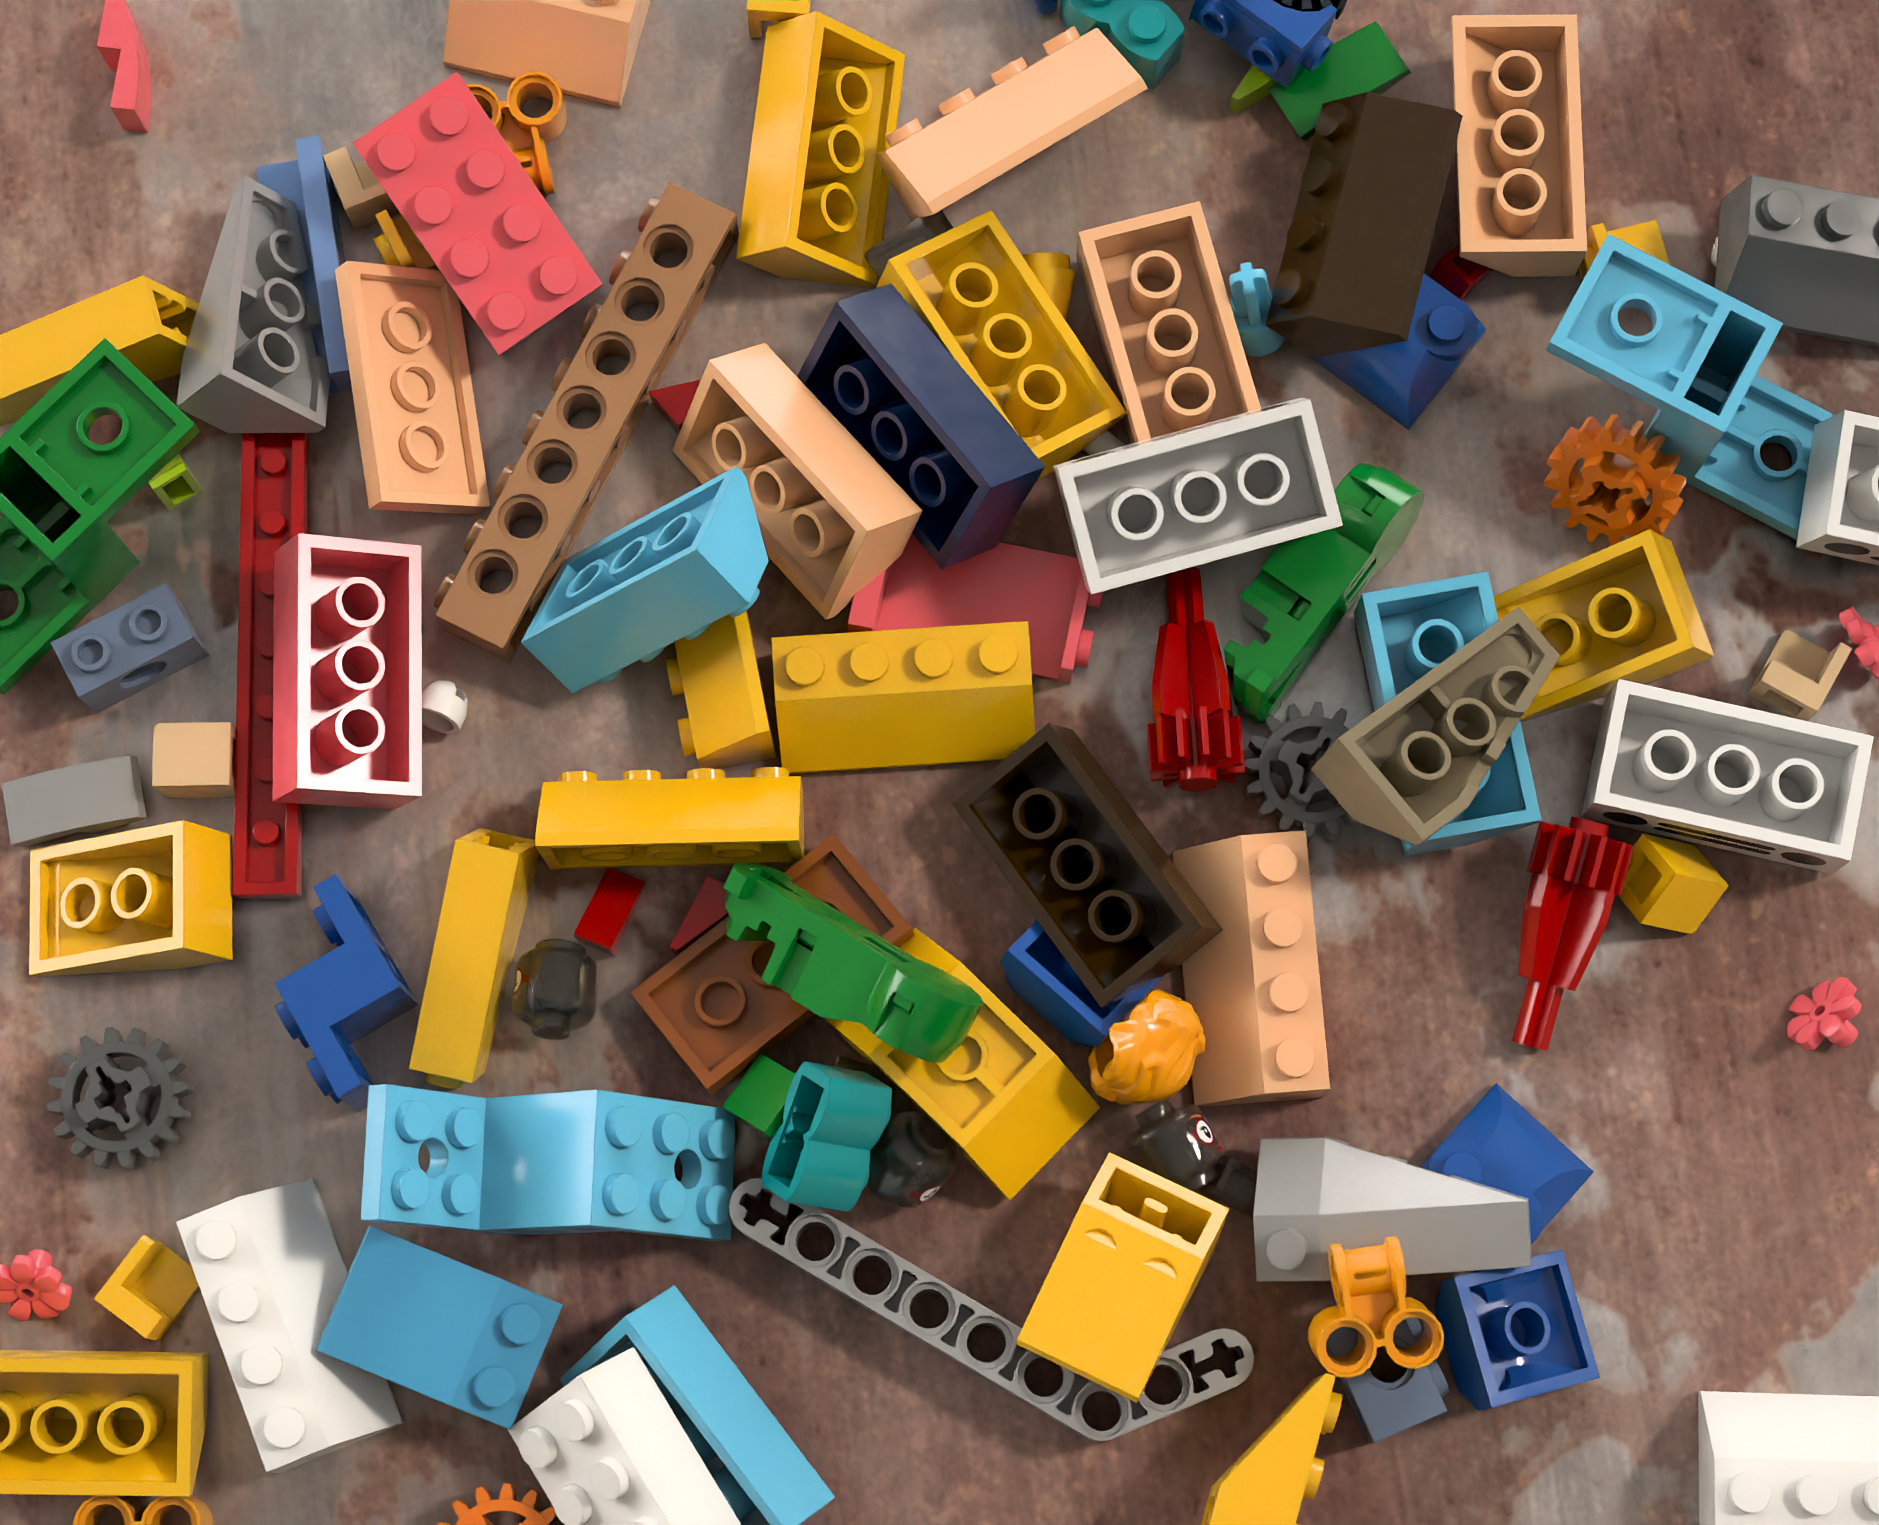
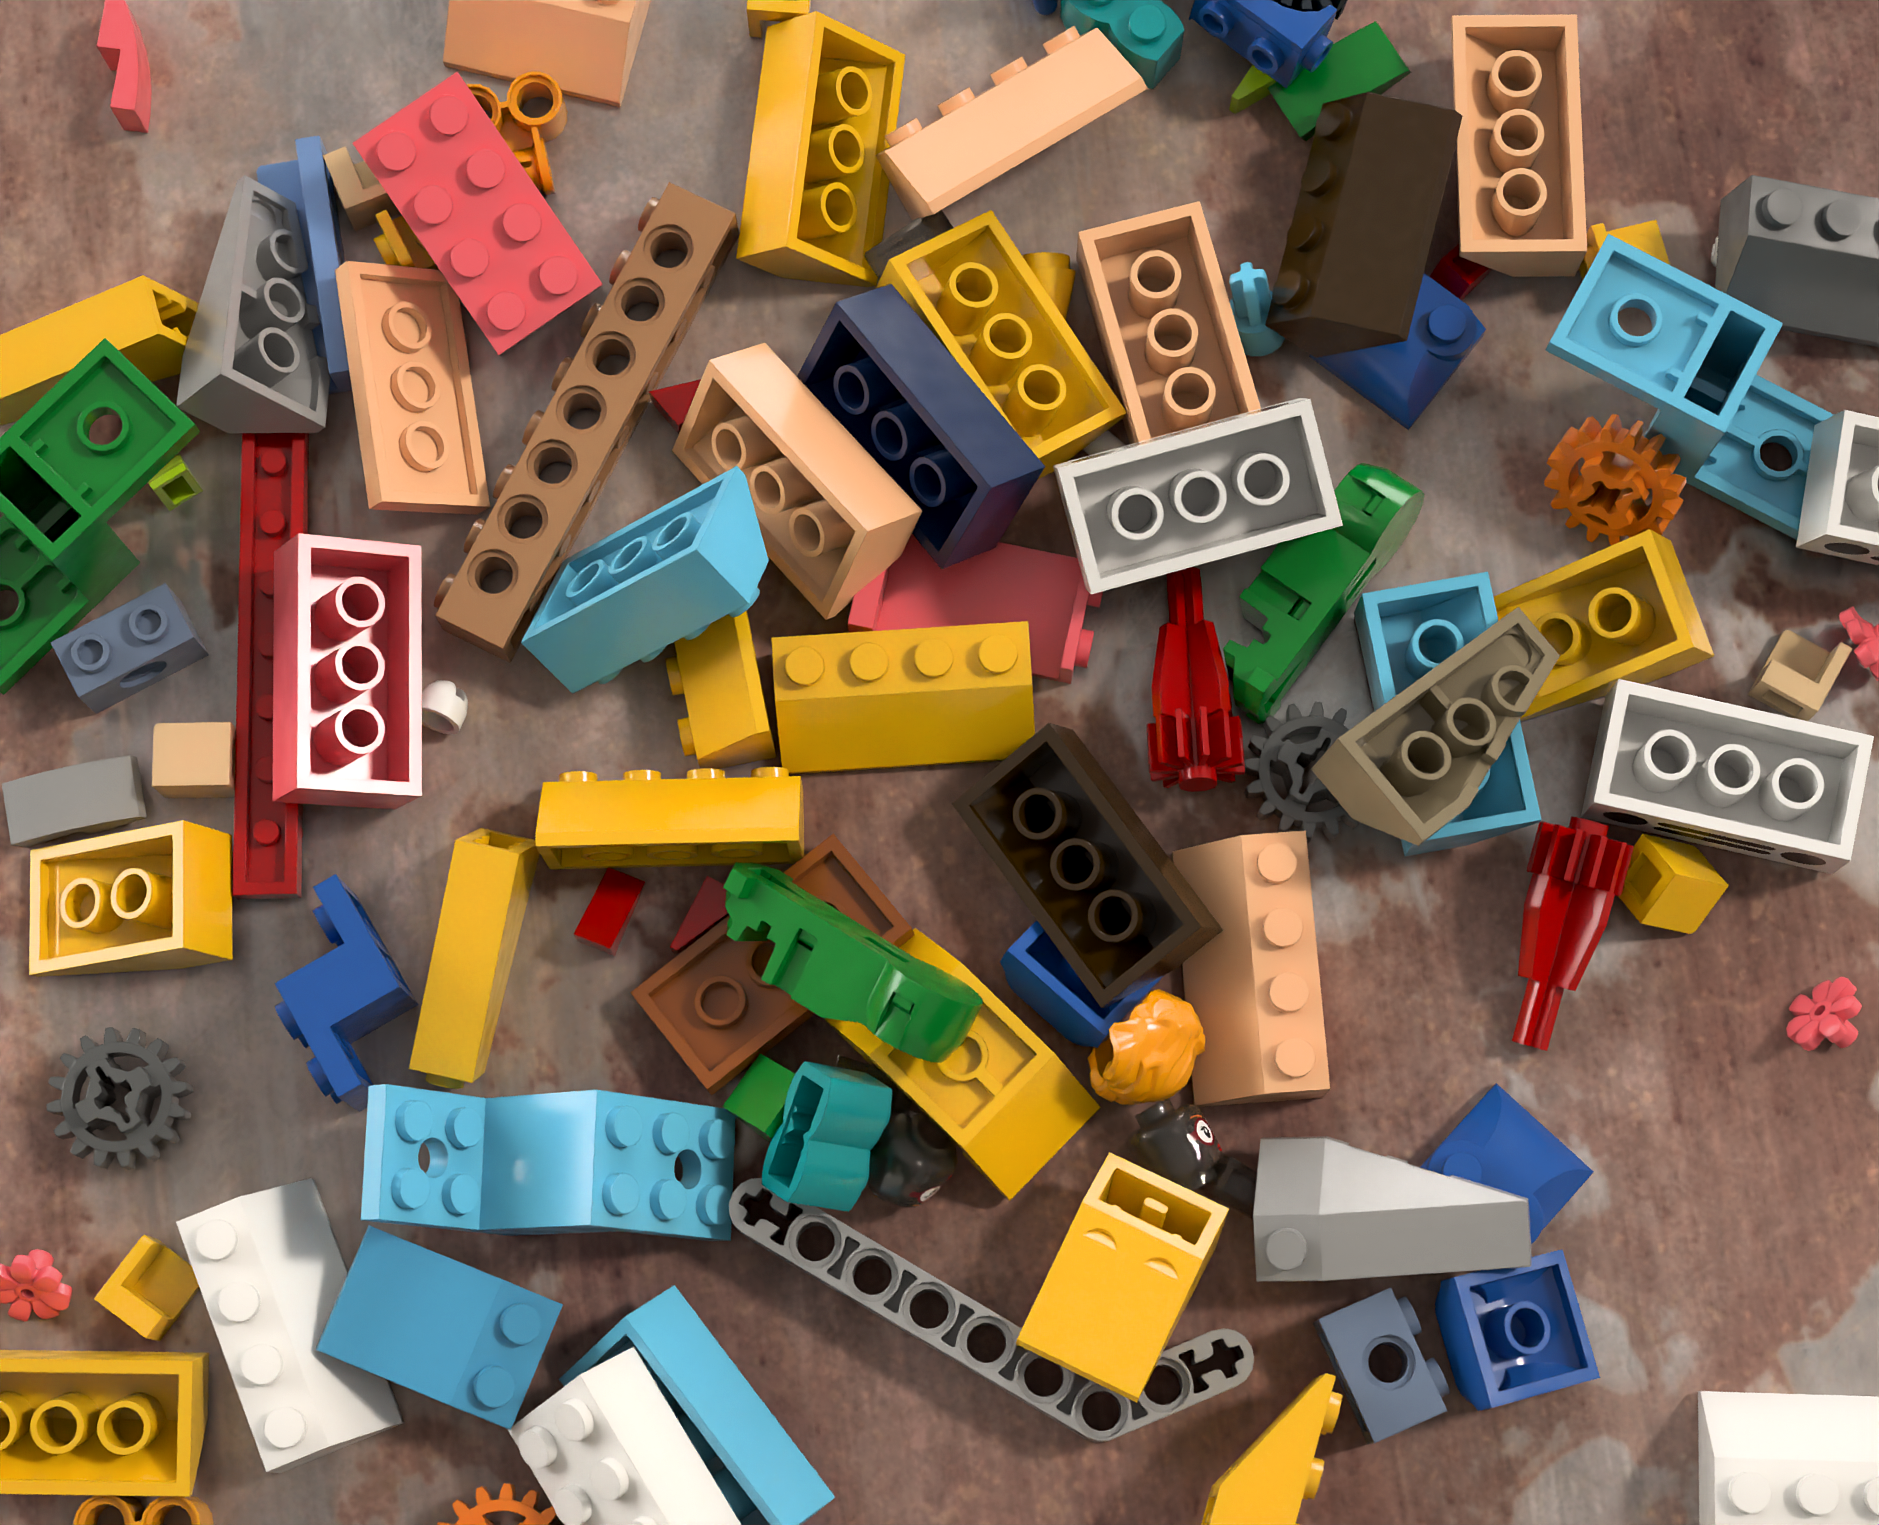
(555, 988): clear smoke head -> none
(1372, 1299): light orange piece -> none

